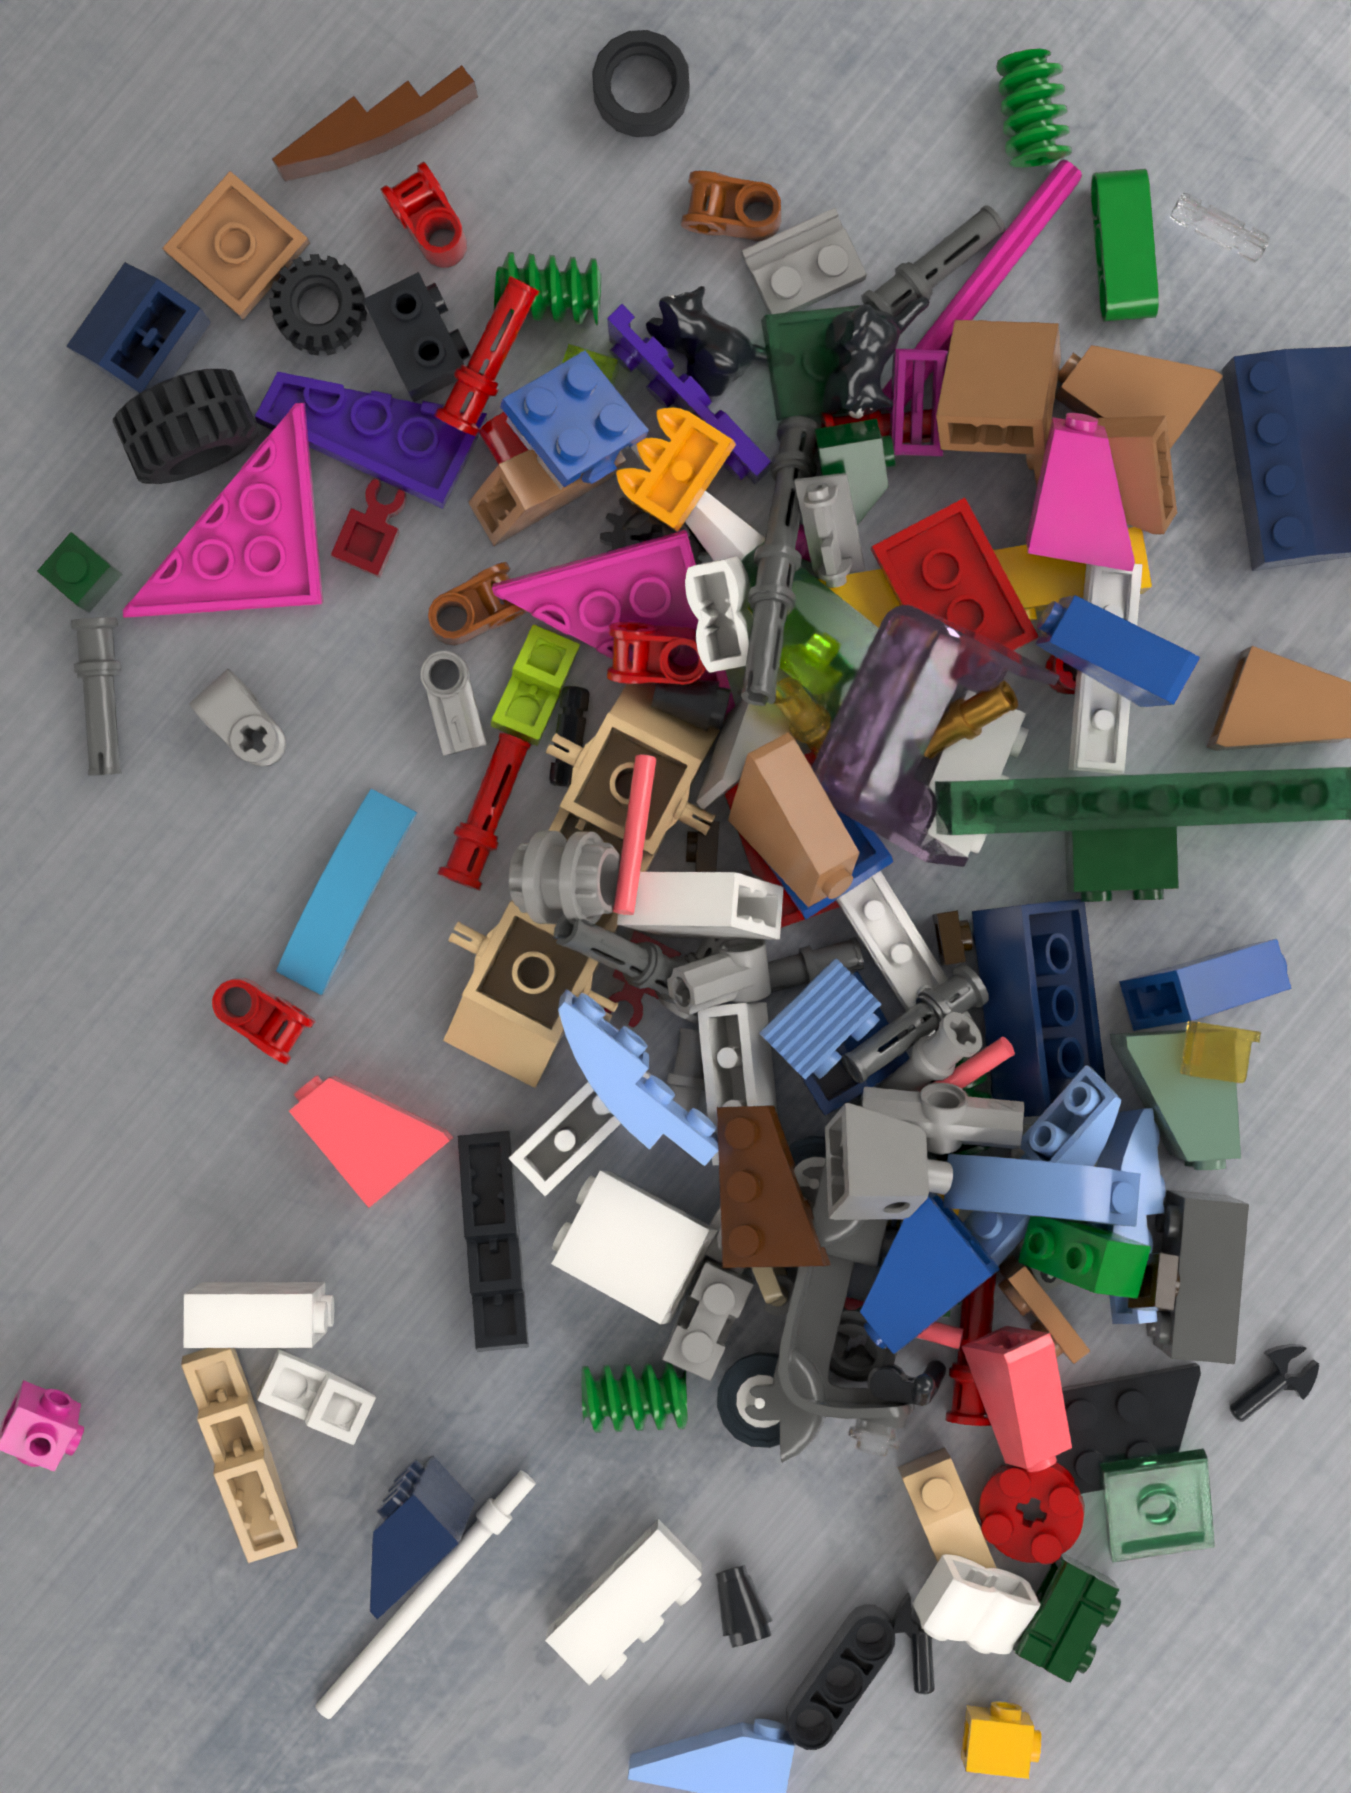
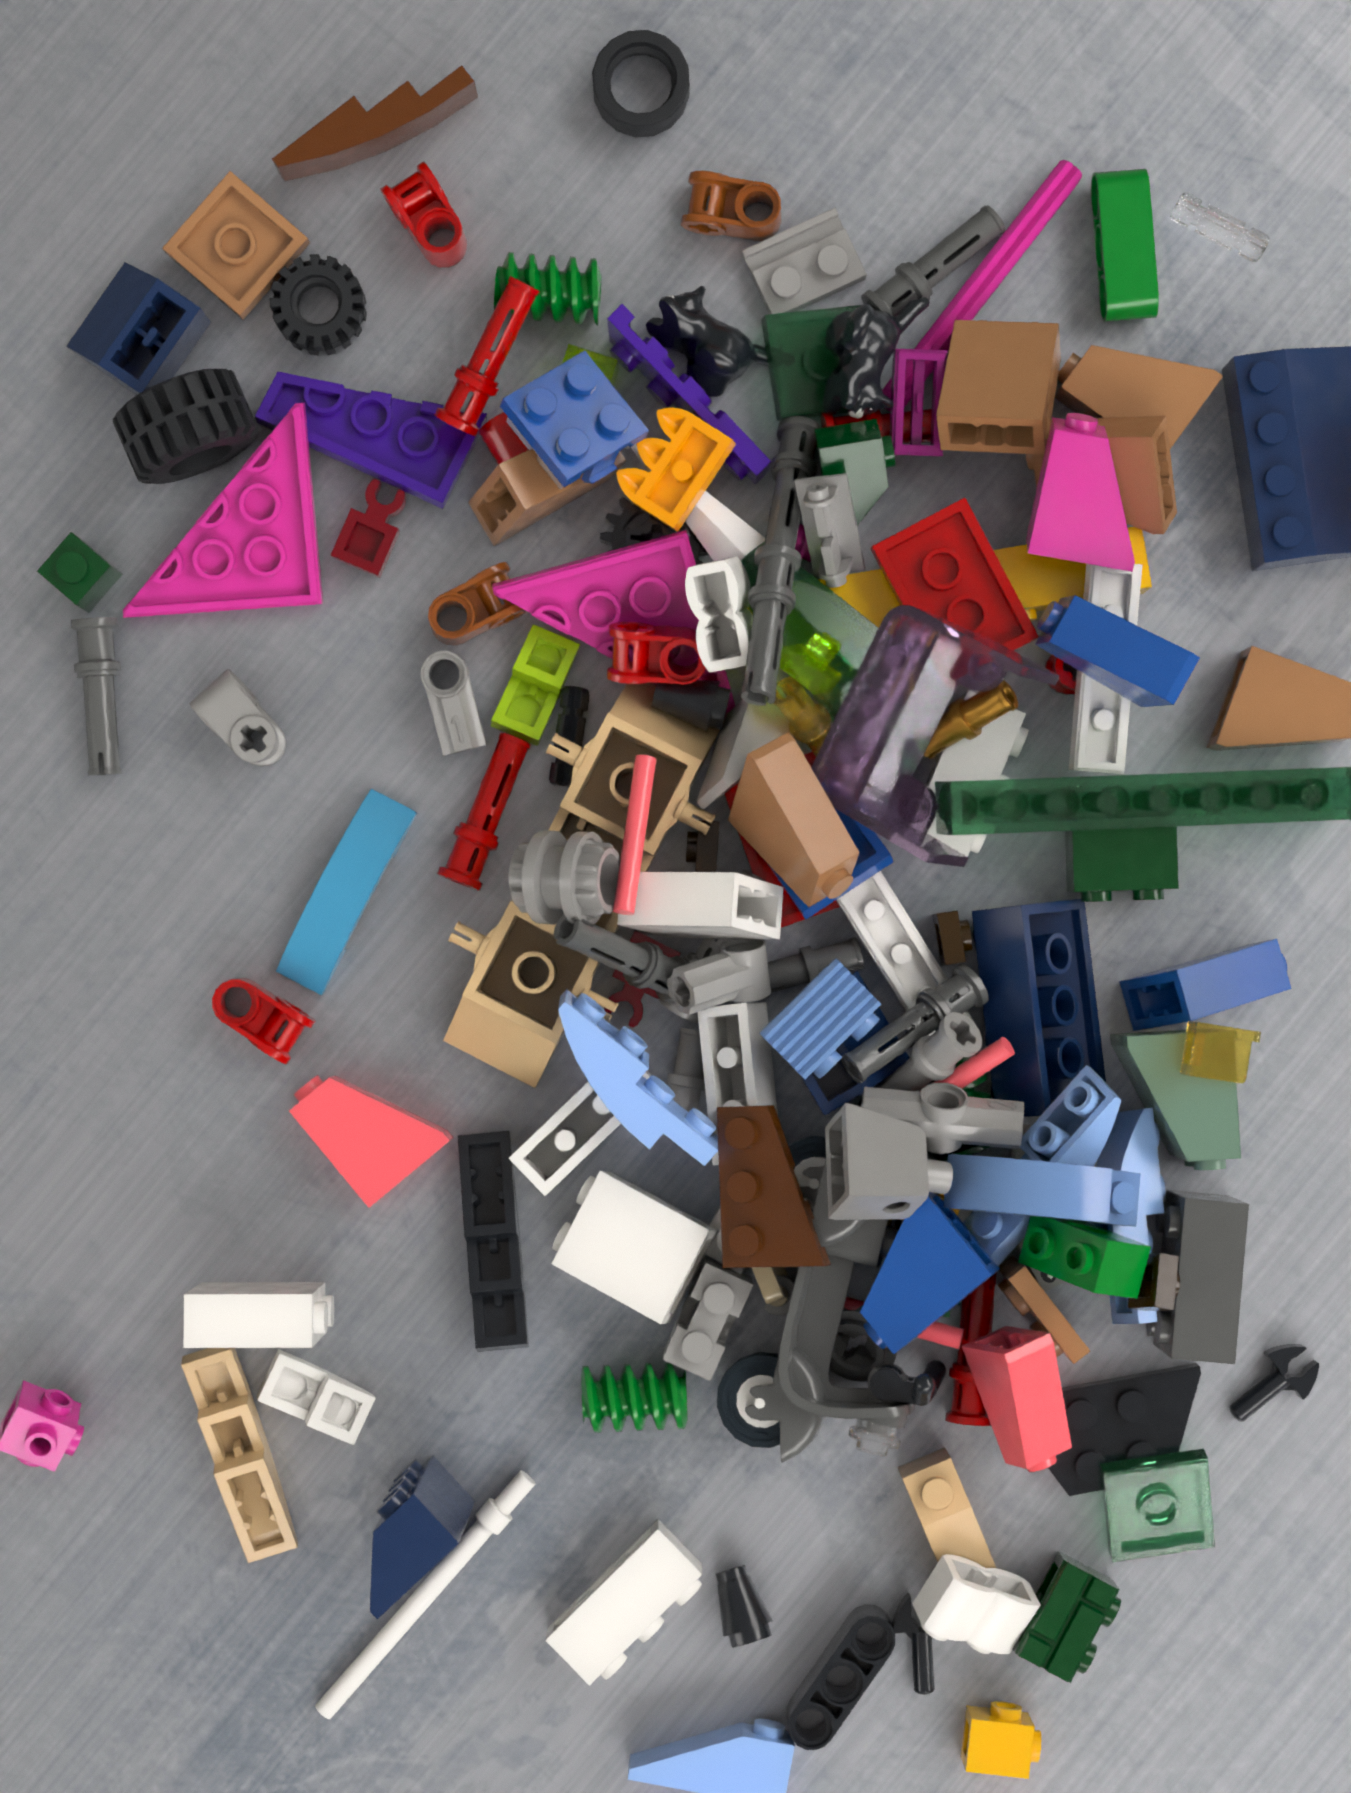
(416, 335): black brick -> none
(1031, 109): green piece -> none
(1044, 1537): red plate -> none

